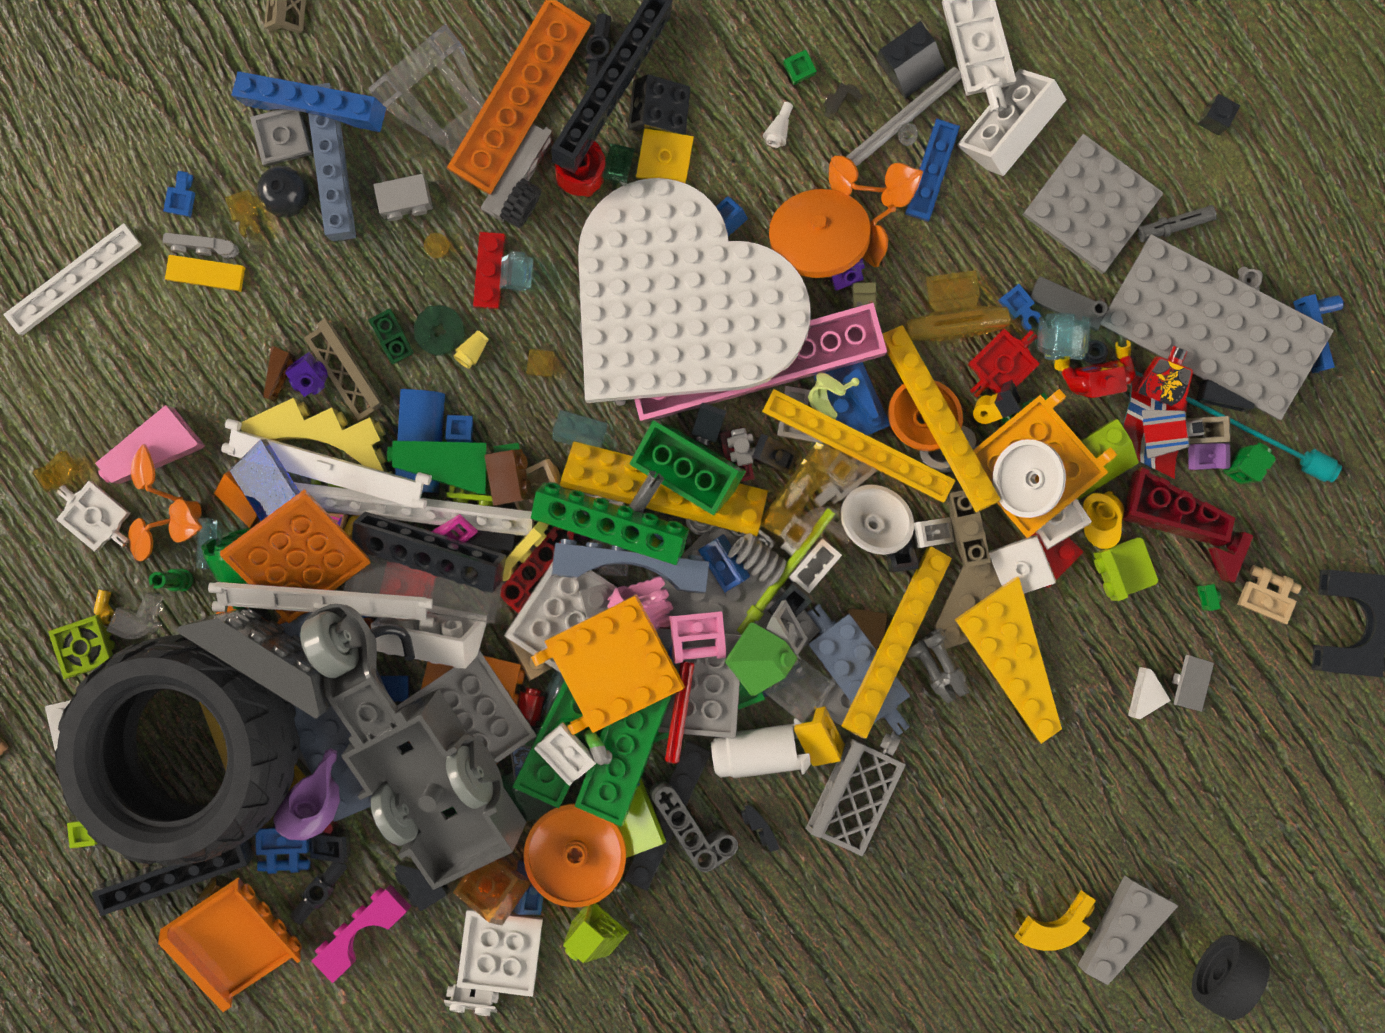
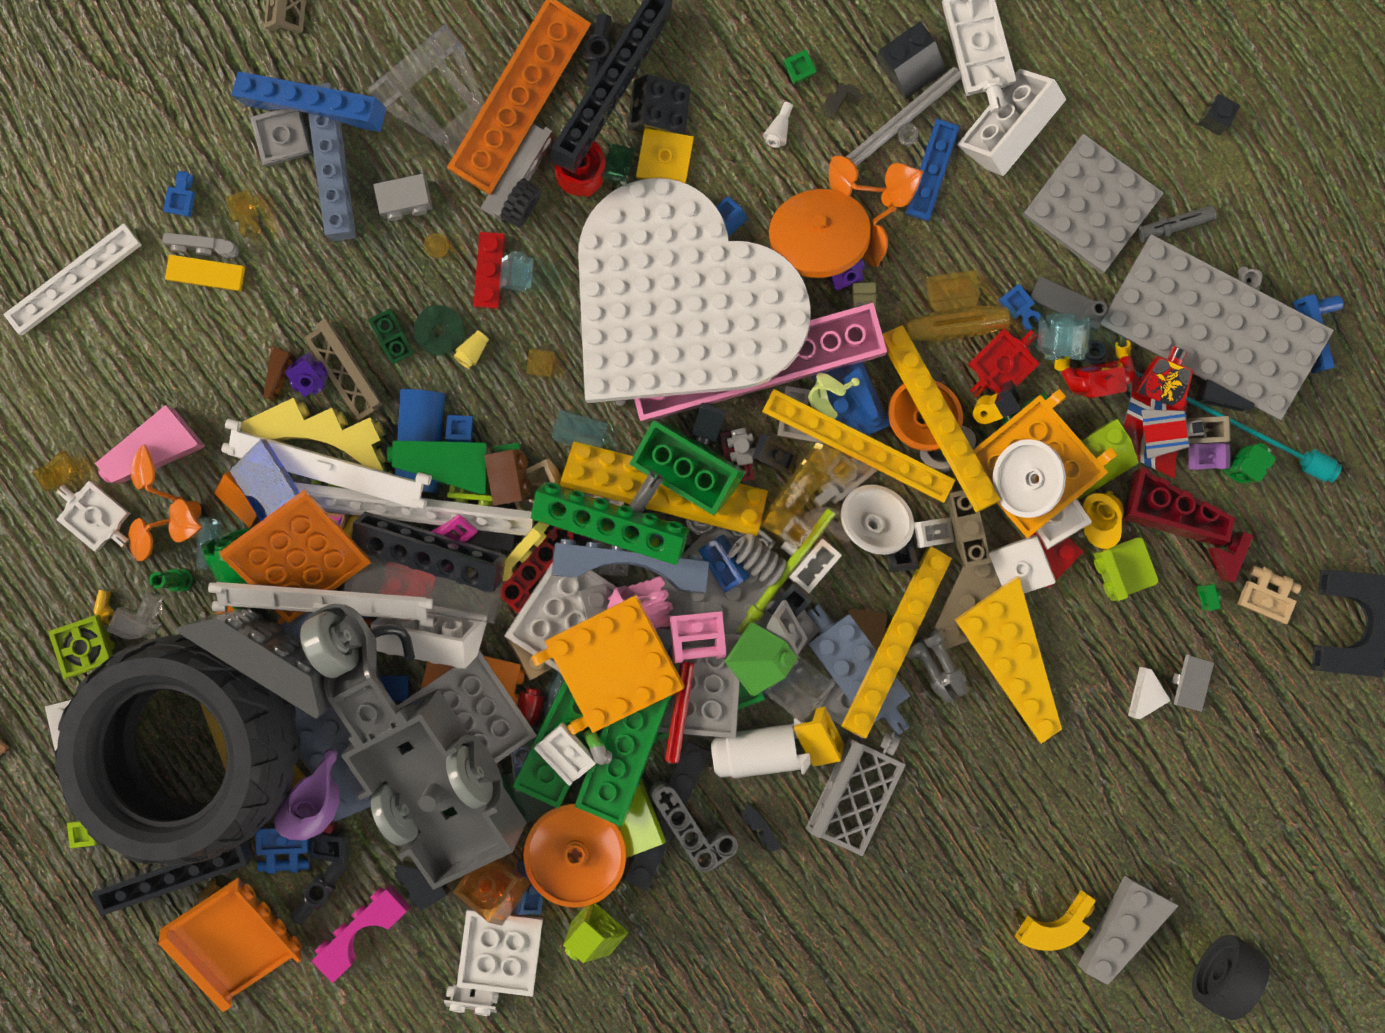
(282, 191): black cylinder -> none

